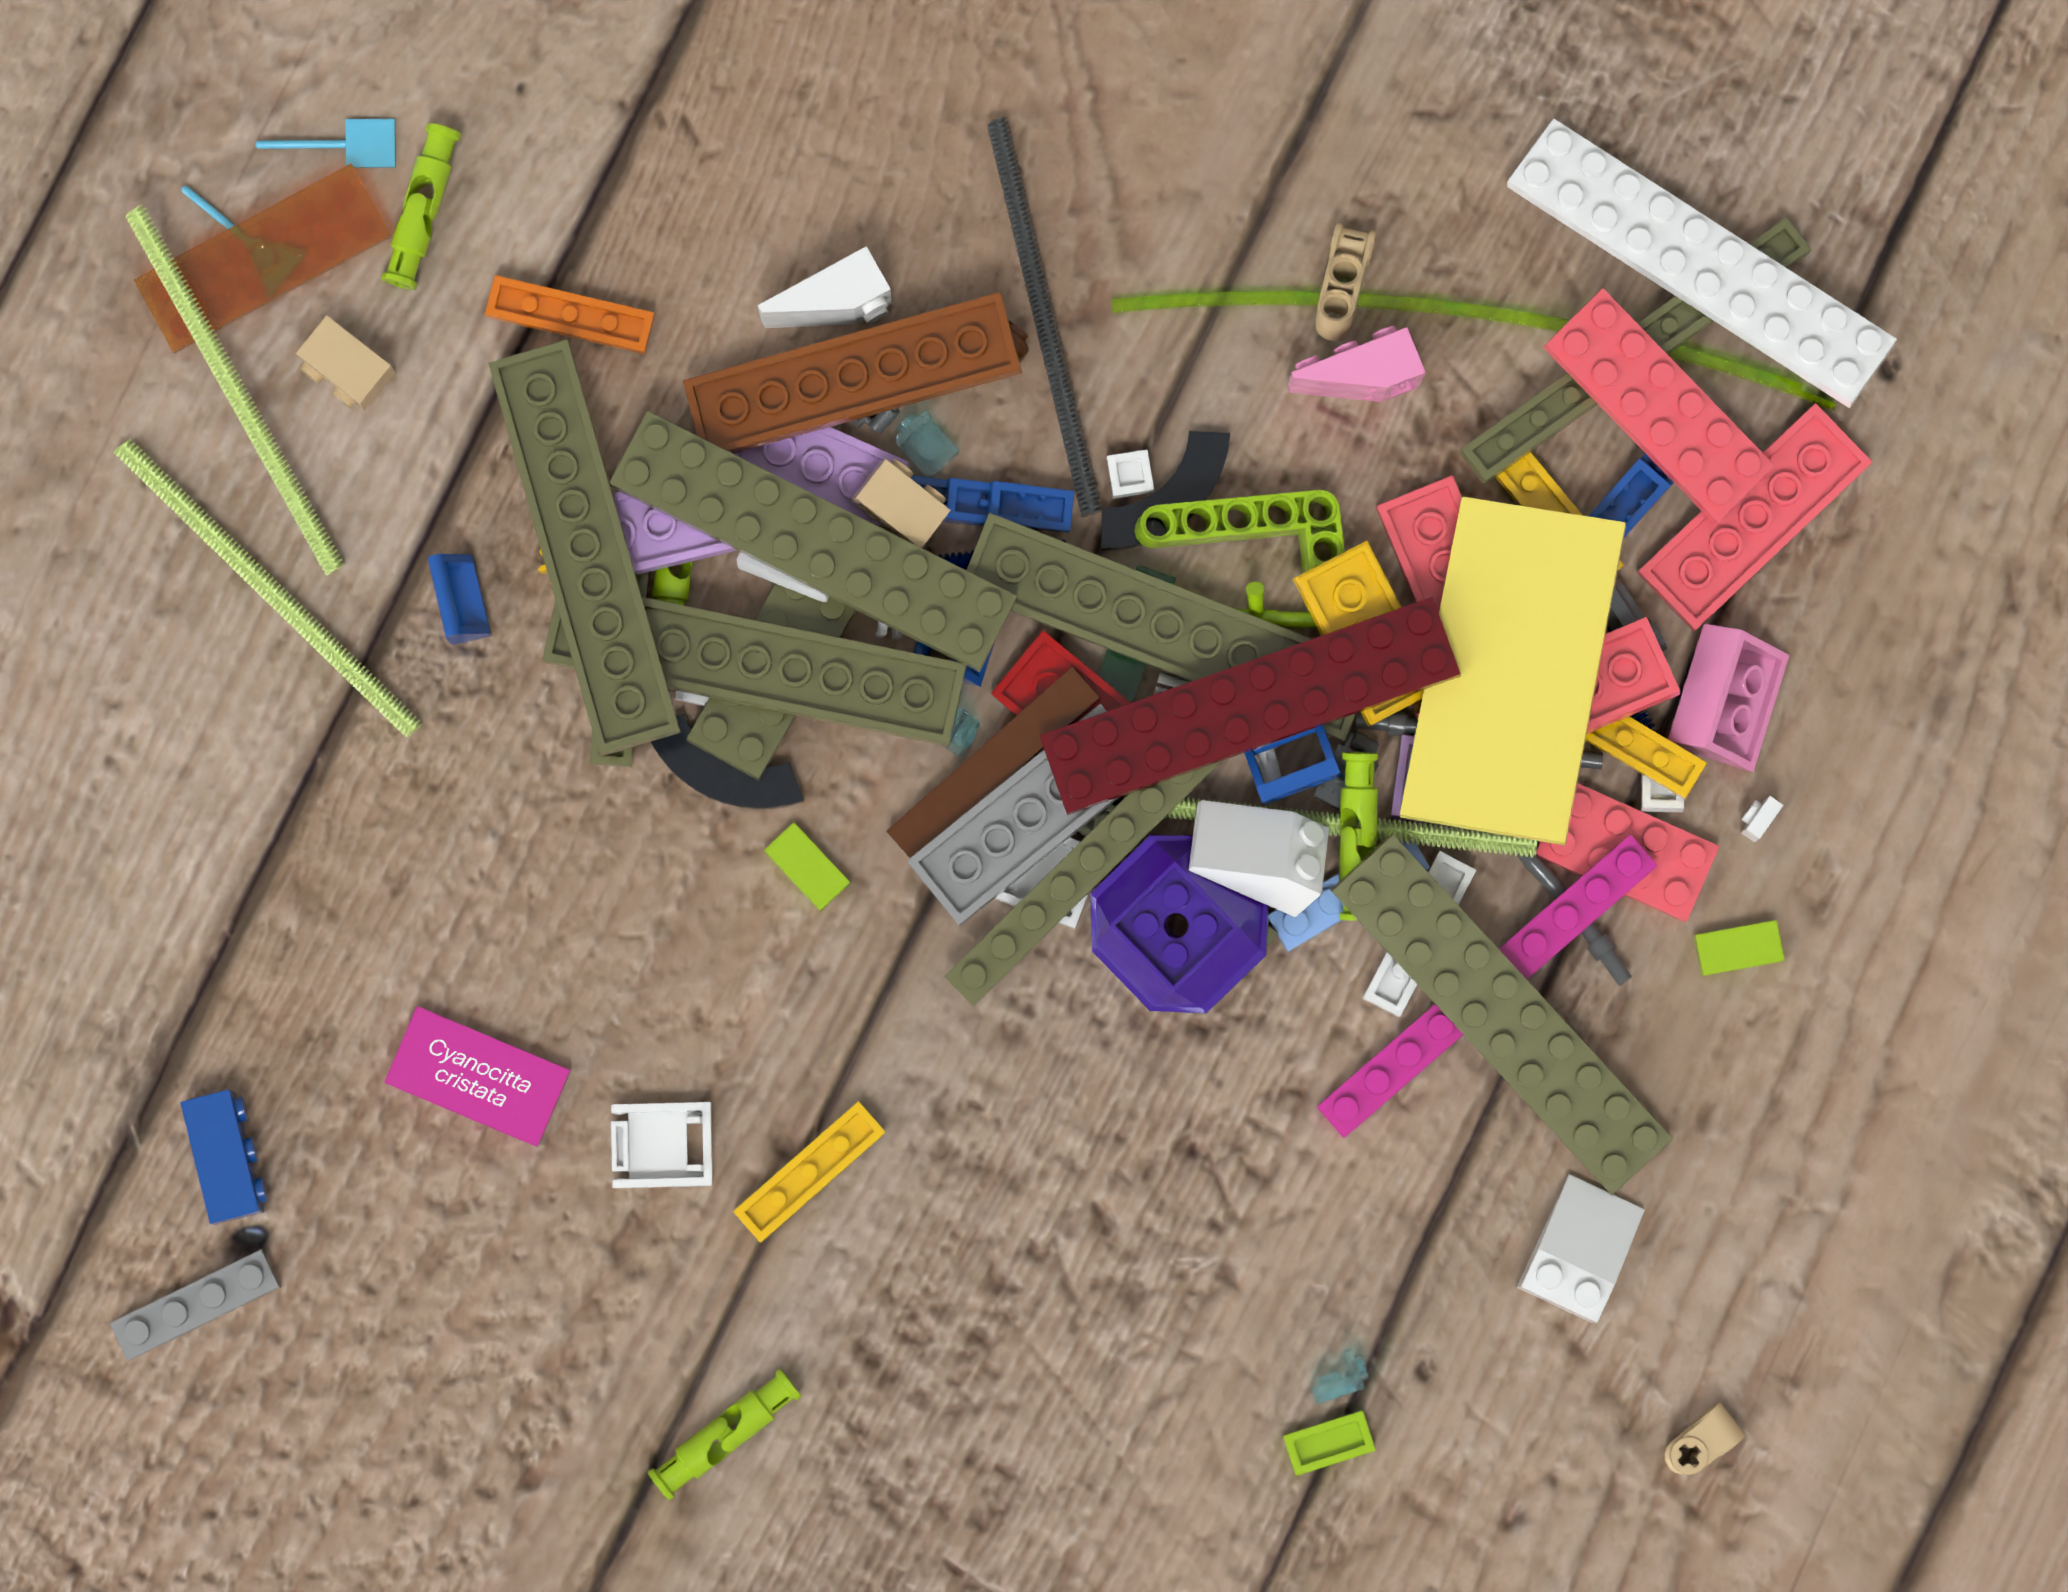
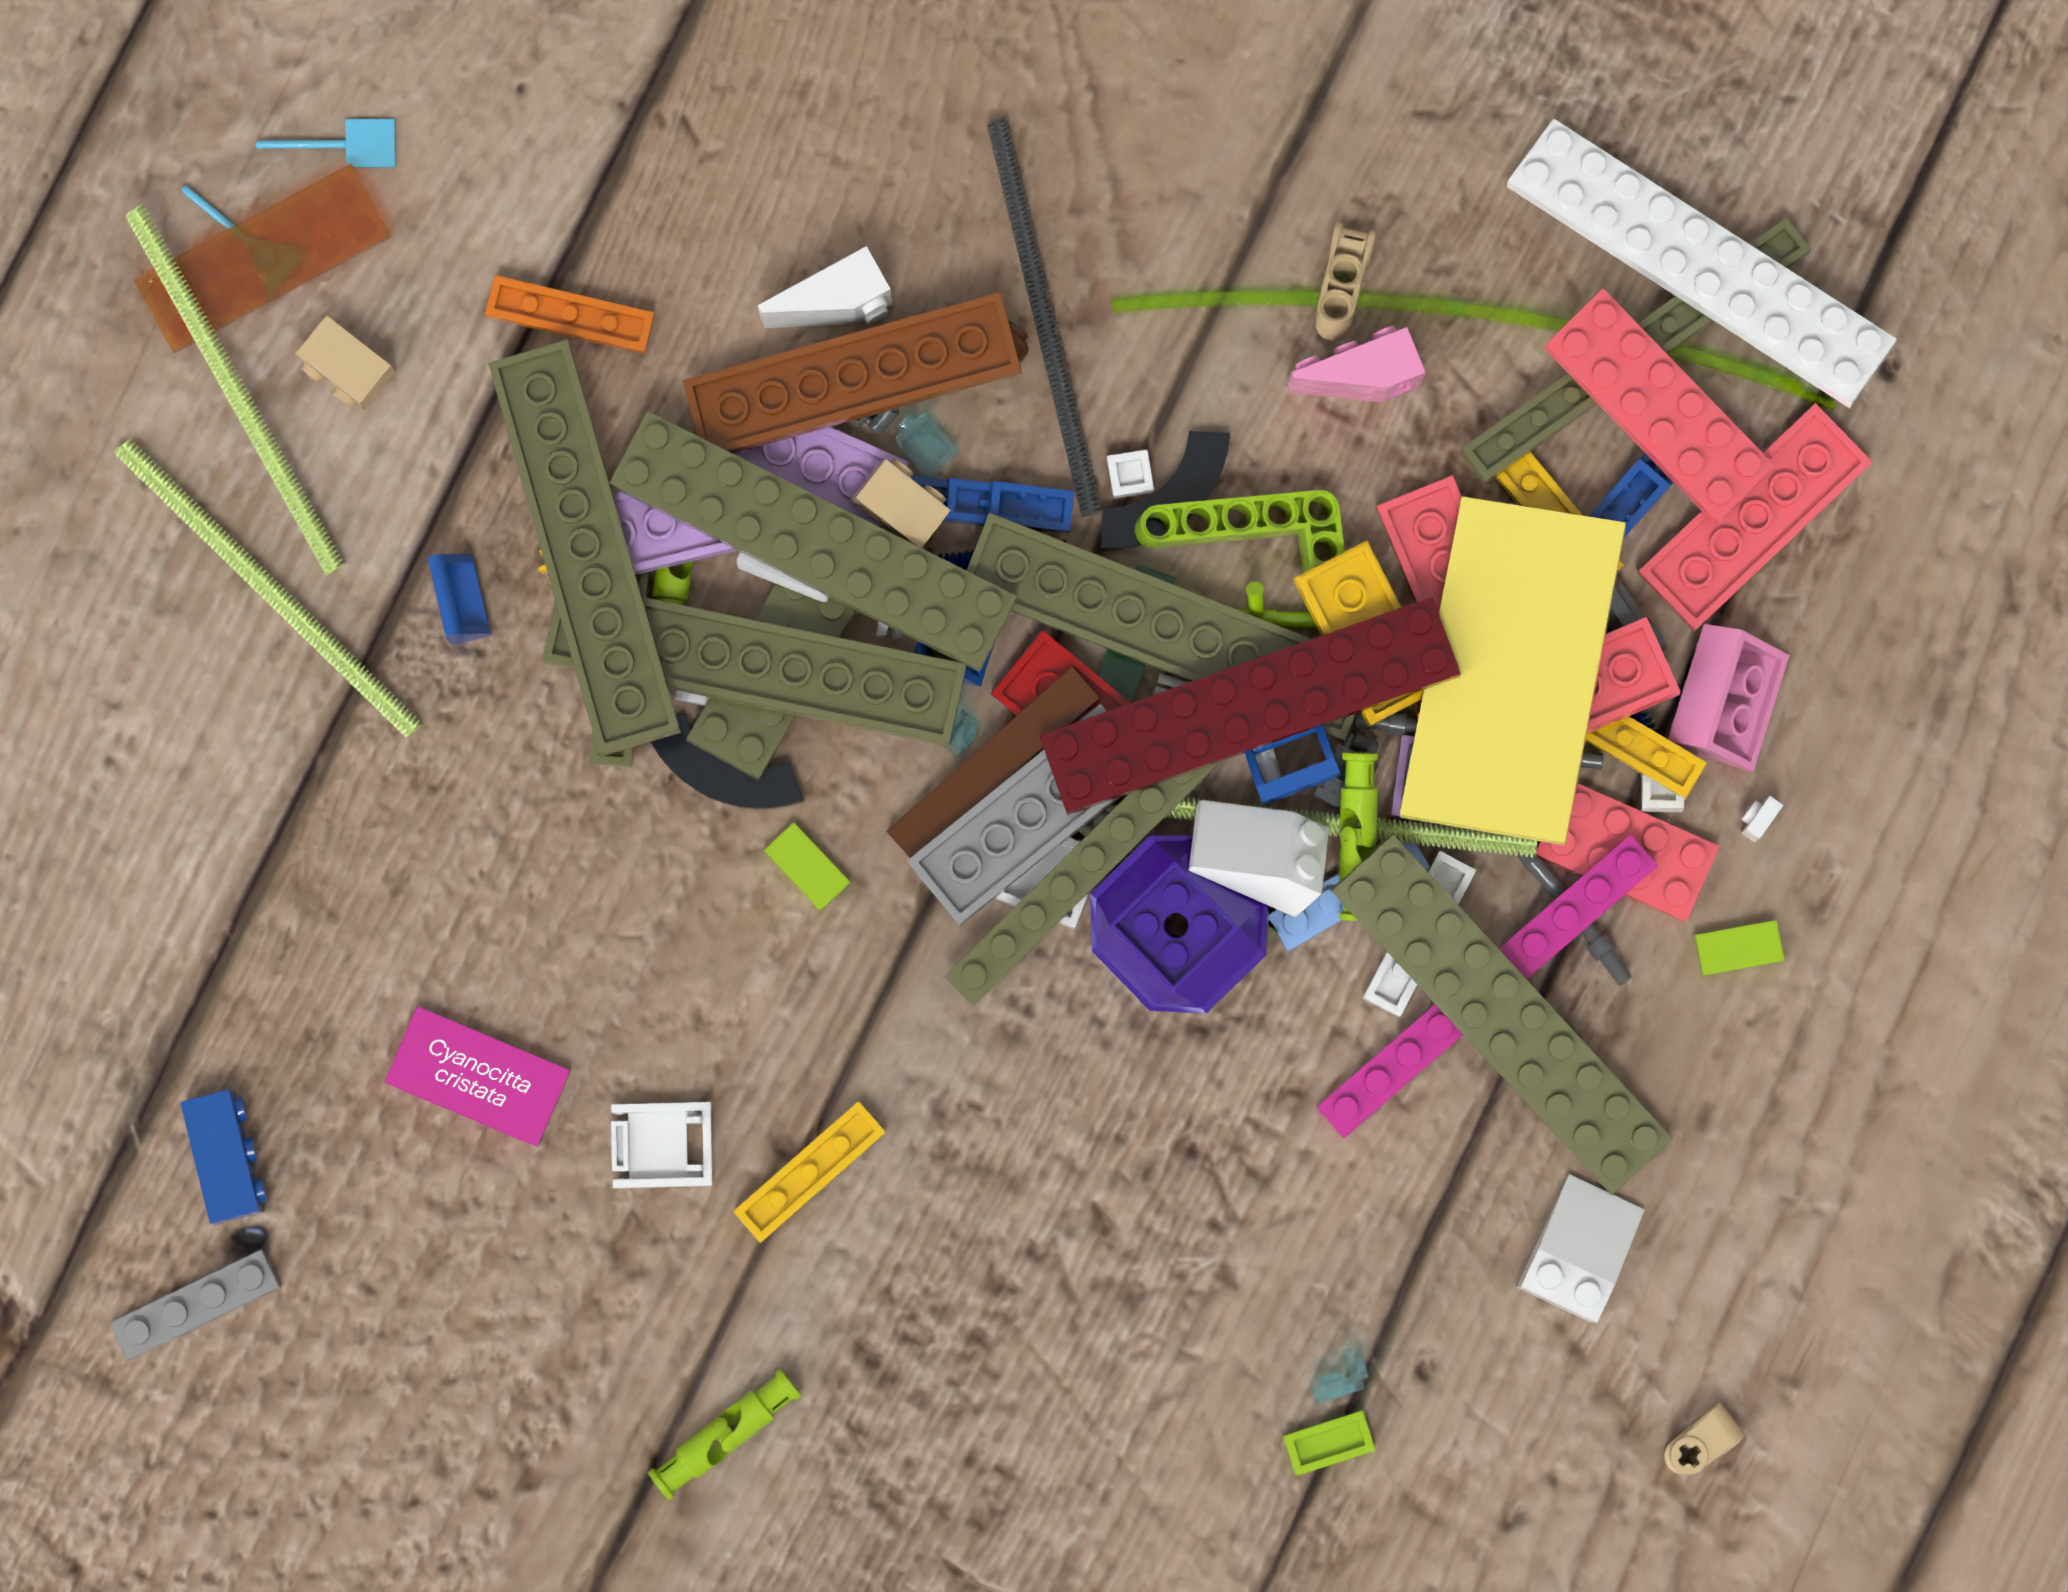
(414, 227): lime piece -> none

